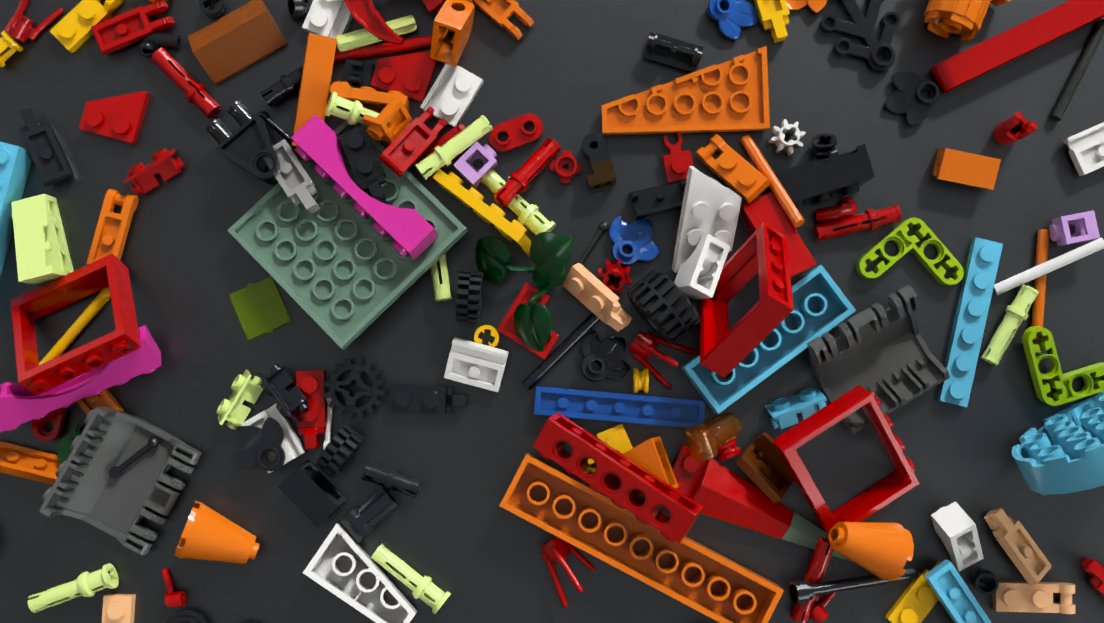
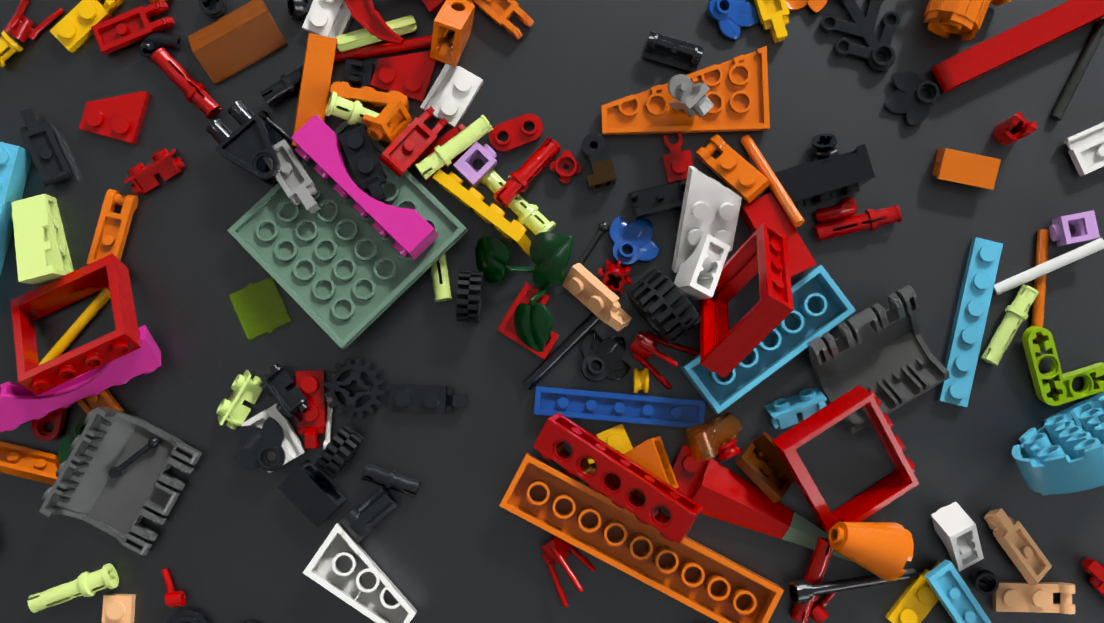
(215, 538): orange cone -> none
(421, 586): yellowish green pin -> none
(476, 364): white plate -> none
(494, 333): yellow bush -> none
(689, 96): none -> light grey hips
(780, 133): white gear -> none
(907, 243): lime beam -> none

